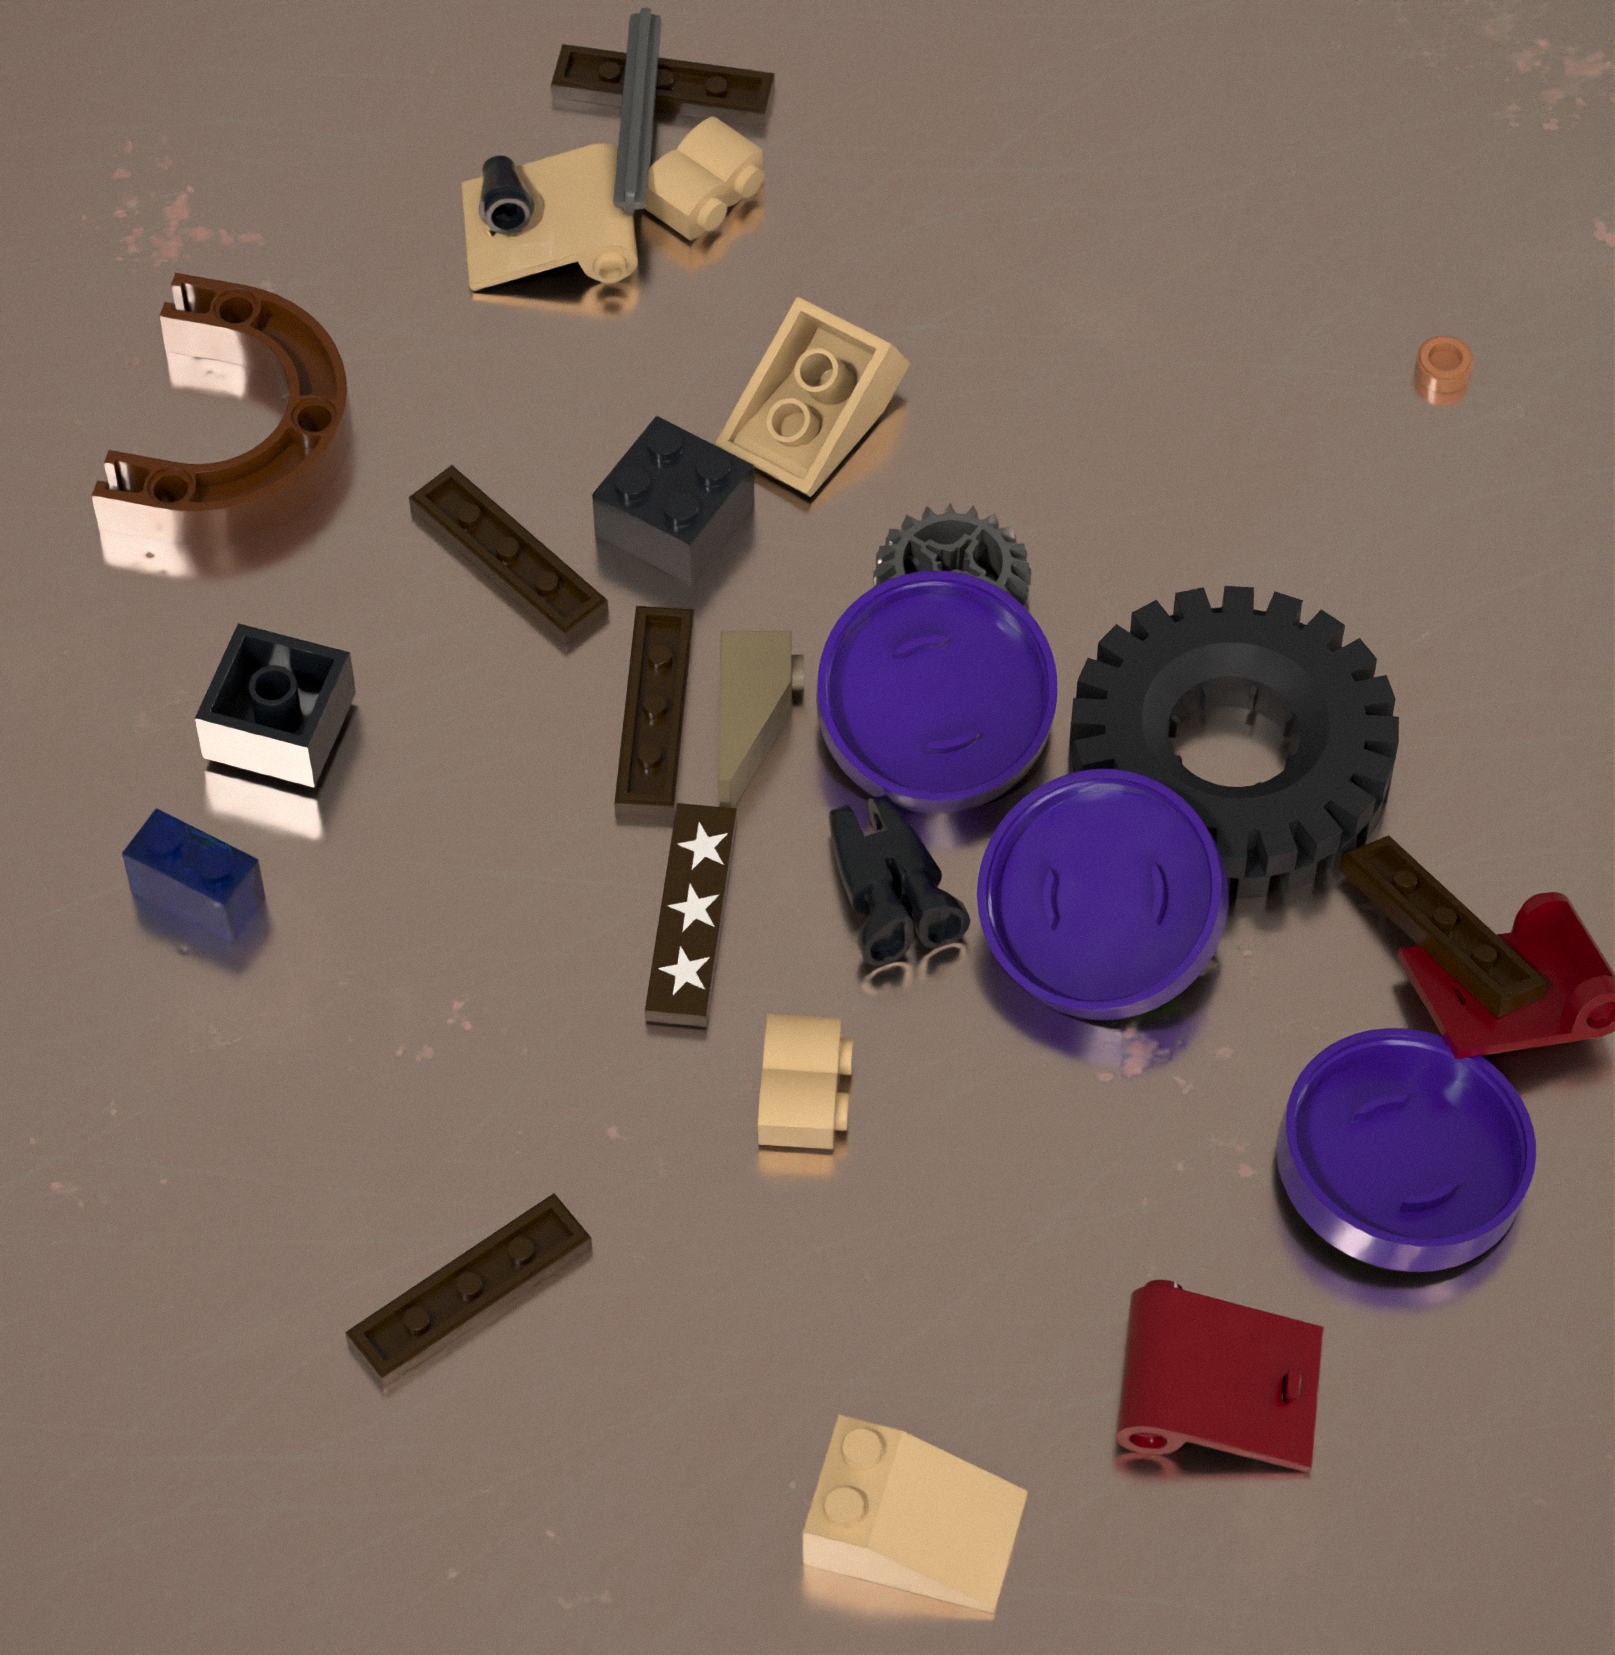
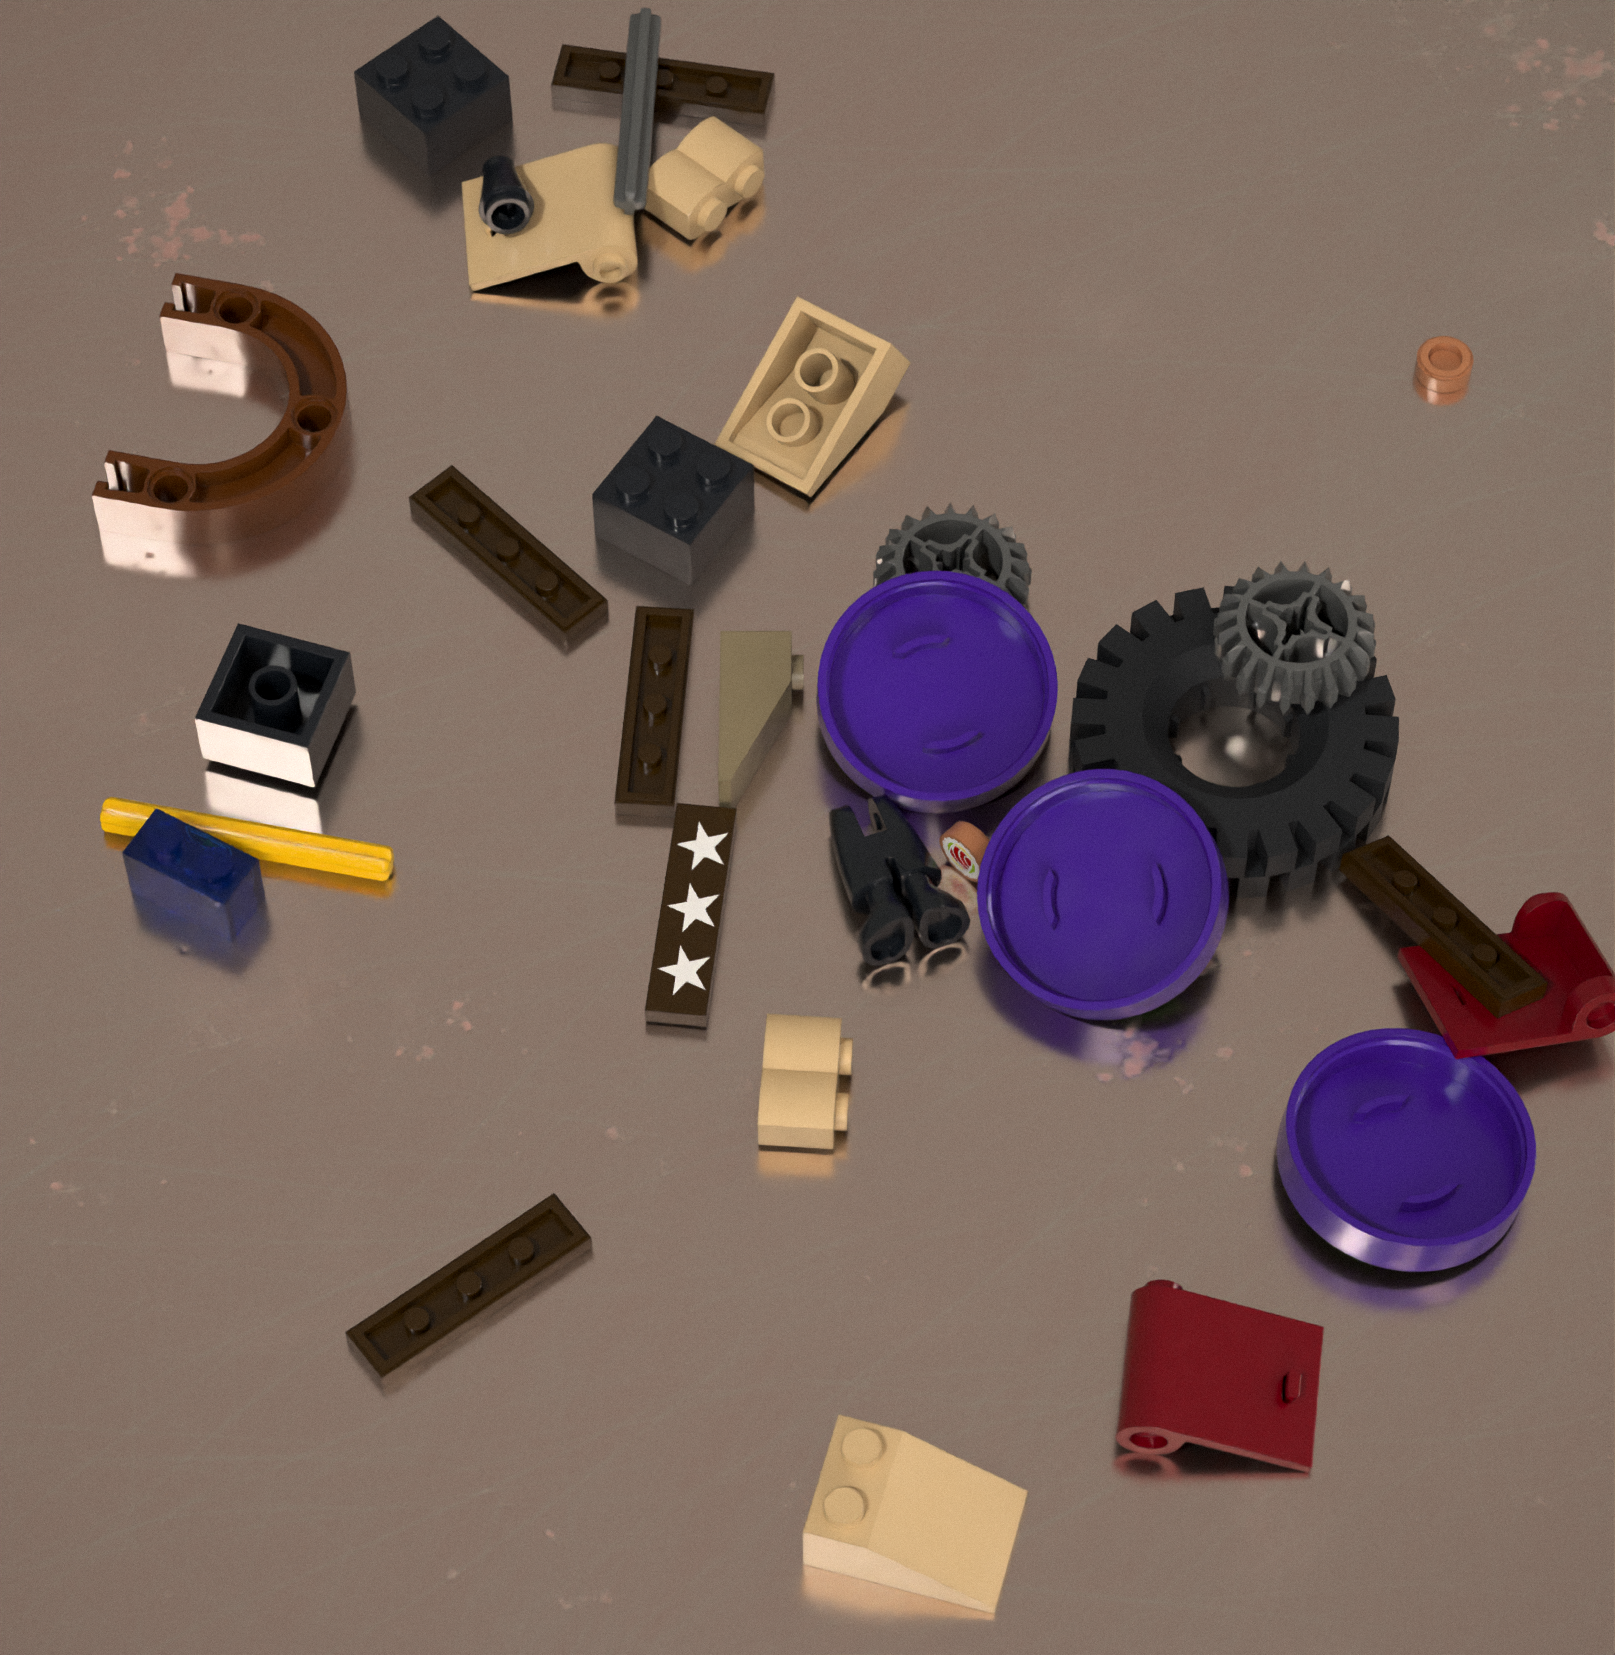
(262, 840): none -> yellow axle
(433, 95): none -> black brick
(964, 848): none -> tile
(1313, 661): none -> dark grey gear

